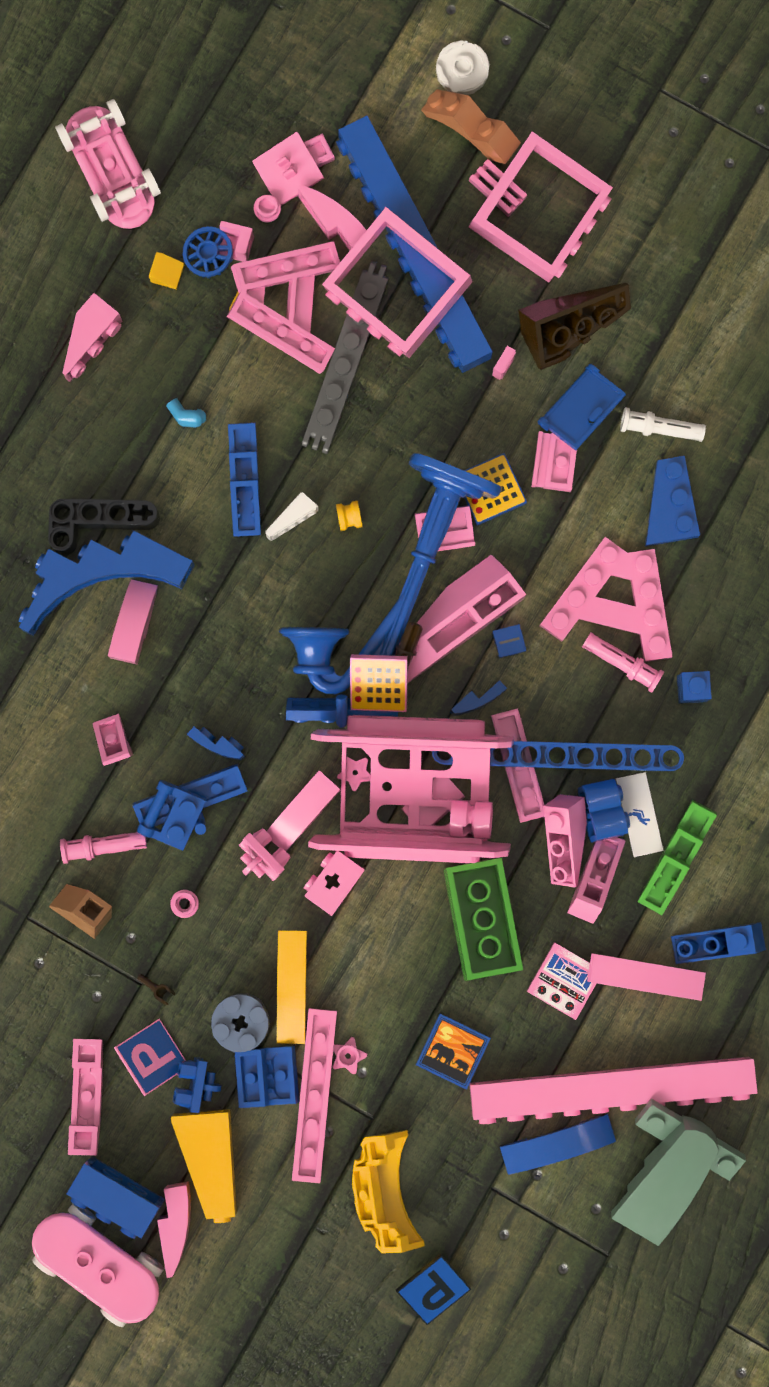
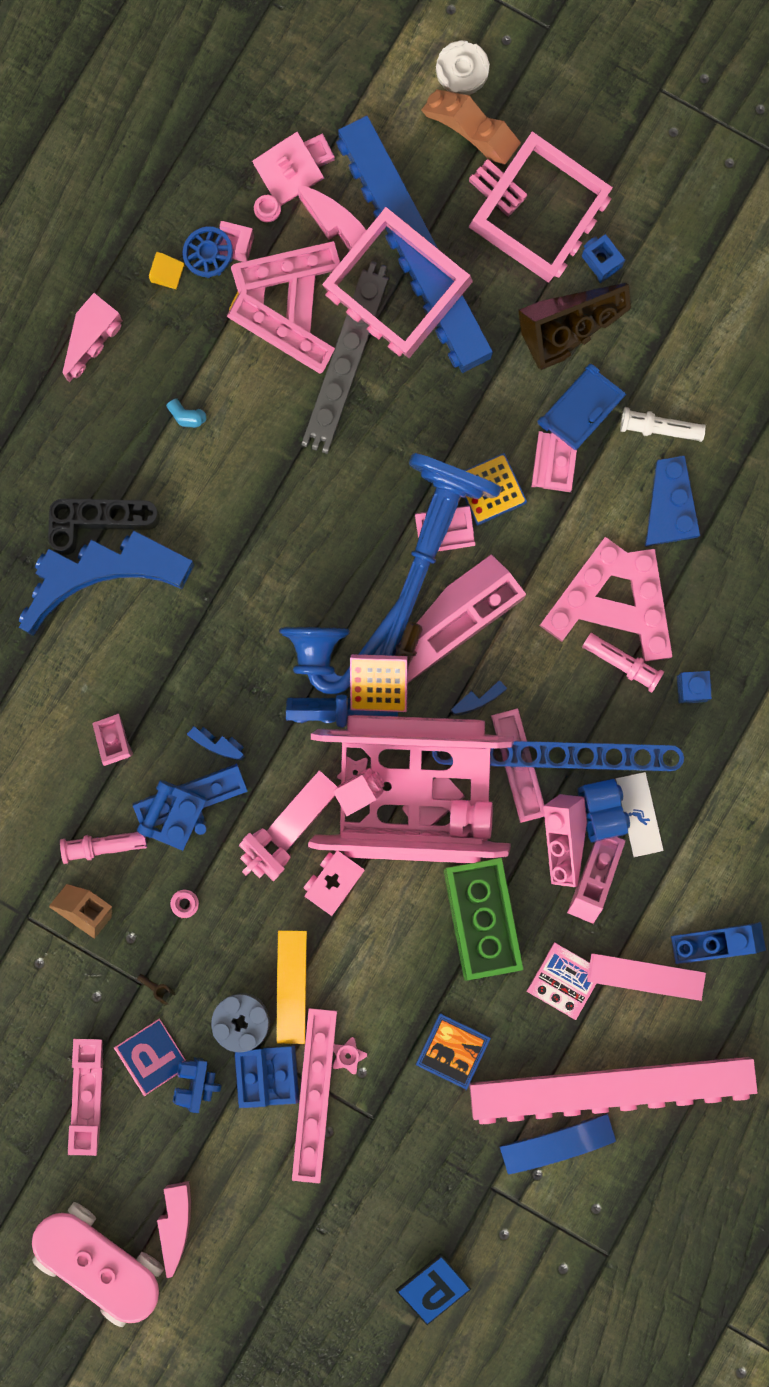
(115, 1198): blue brick -> none
(119, 184): bright pink piece -> none
(133, 622): bright pink slope -> none
(209, 1158): yellow slope -> none
(244, 479): blue slope -> none
(294, 514): white slope -> none
(349, 515): yellow wheel -> none
(359, 791): none -> bright pink brick
(379, 1193): yellow windscreen -> none
(504, 363): bright pink tile -> none
(509, 641): blue tile -> none
(605, 248): none -> blue brick
(672, 1171): sand green slope -> none
(677, 857): bright green slope -> none

